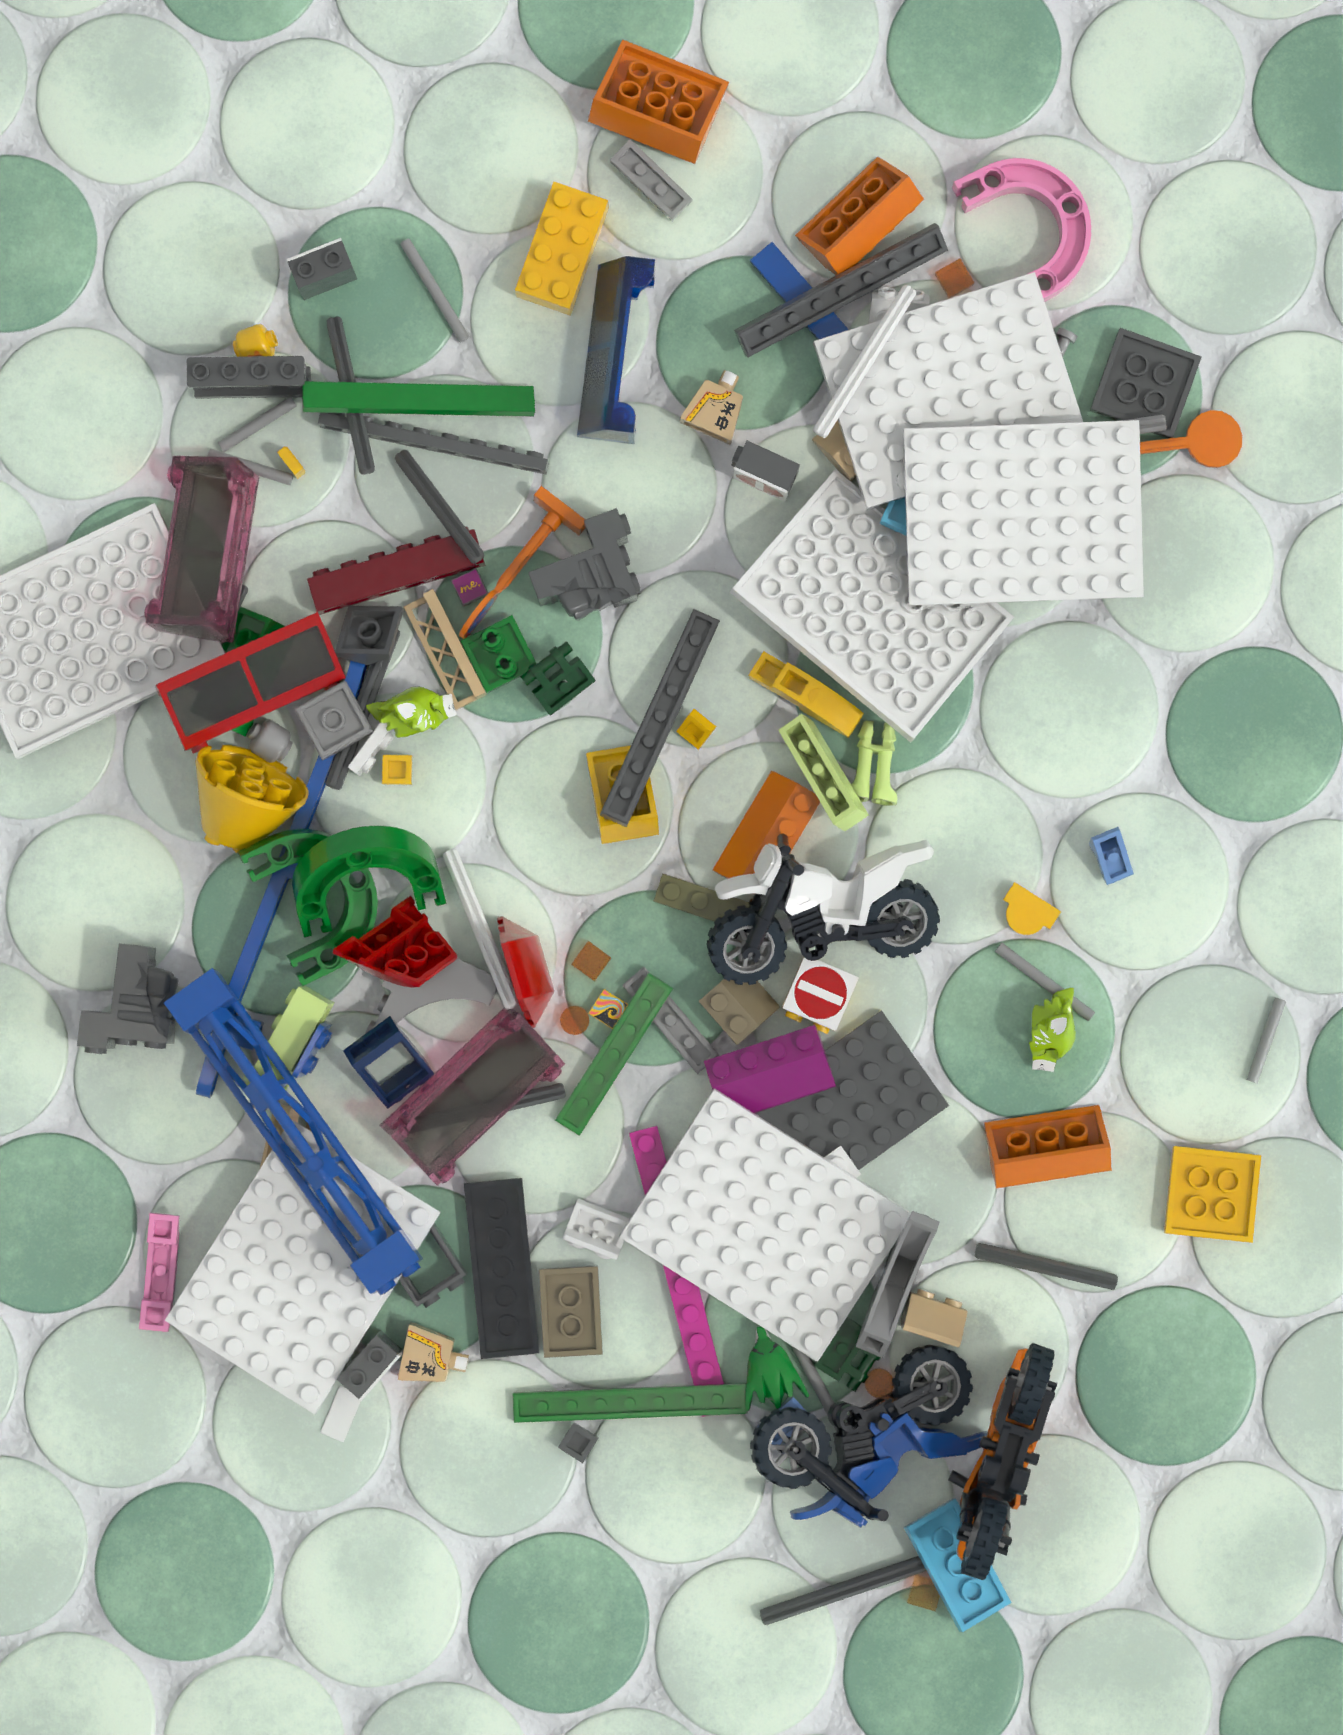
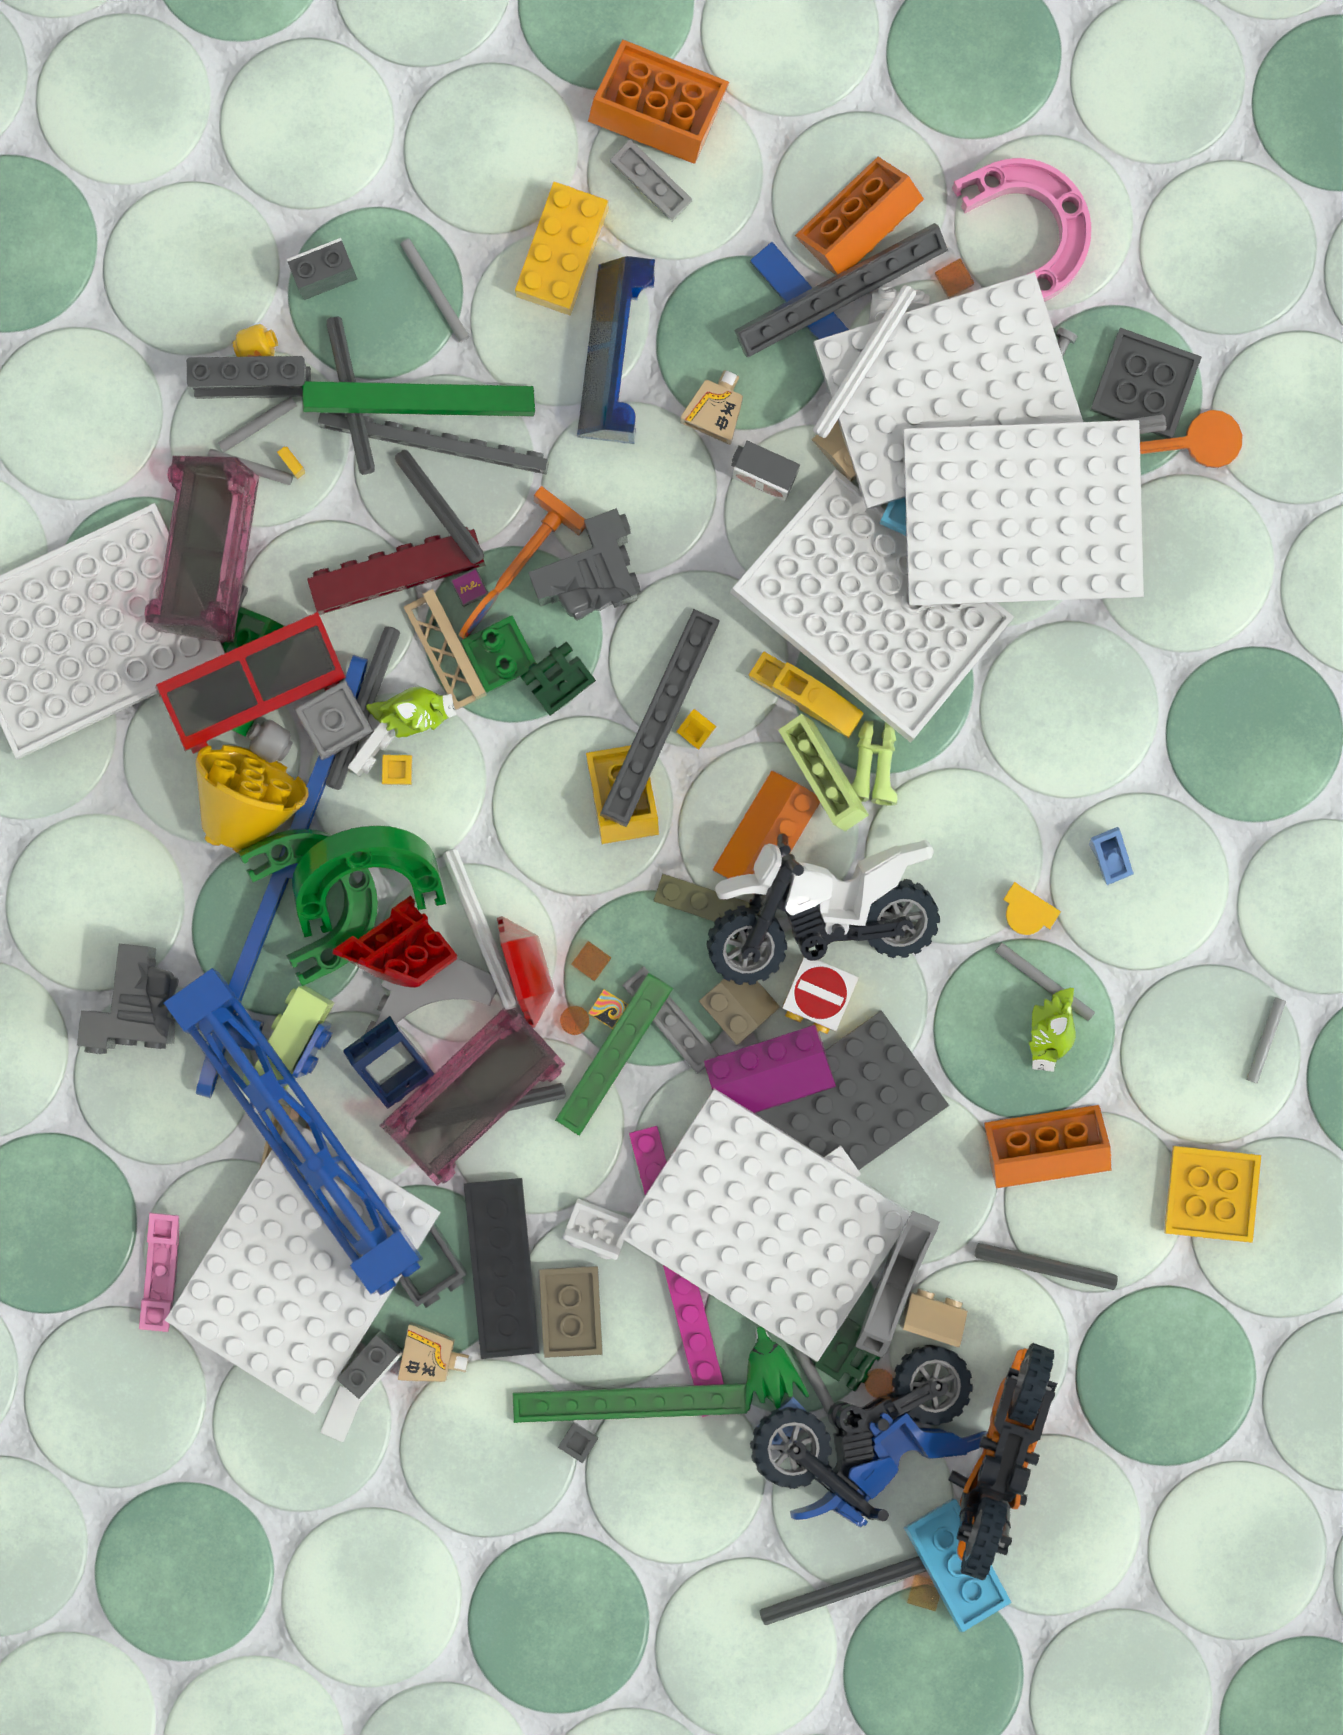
(368, 633): dark grey slope -> none

